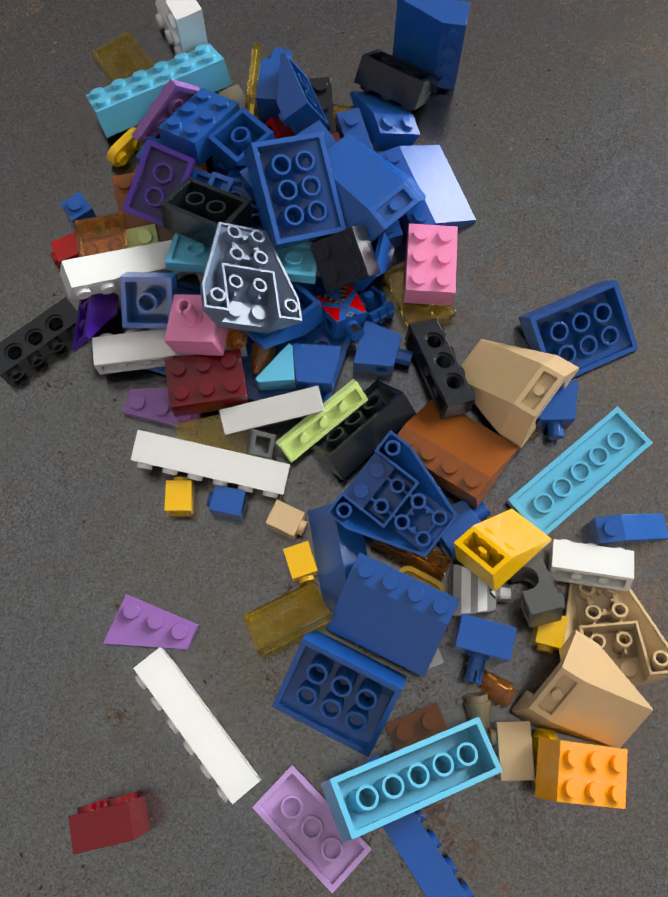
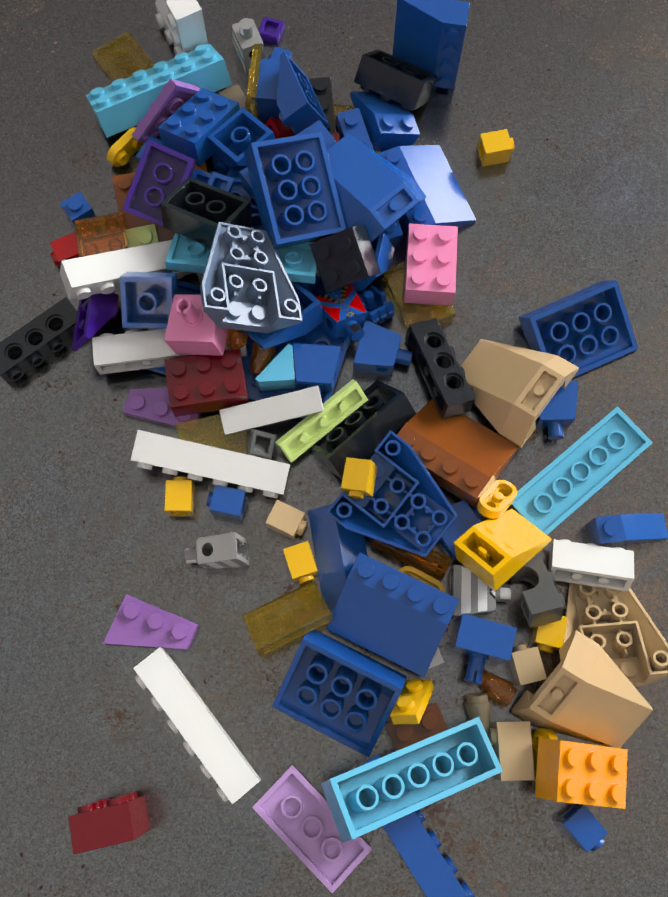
(219, 551): none -> light grey torso
(244, 37): none -> light grey torso
(271, 30): none -> dark purple tile
(359, 477): none -> yellow brick
(412, 701): none -> yellow plate
(495, 147): none -> yellow brick
(496, 499): none -> yellow plate
(526, 665): none -> tan brick
(583, 827): none -> blue brick

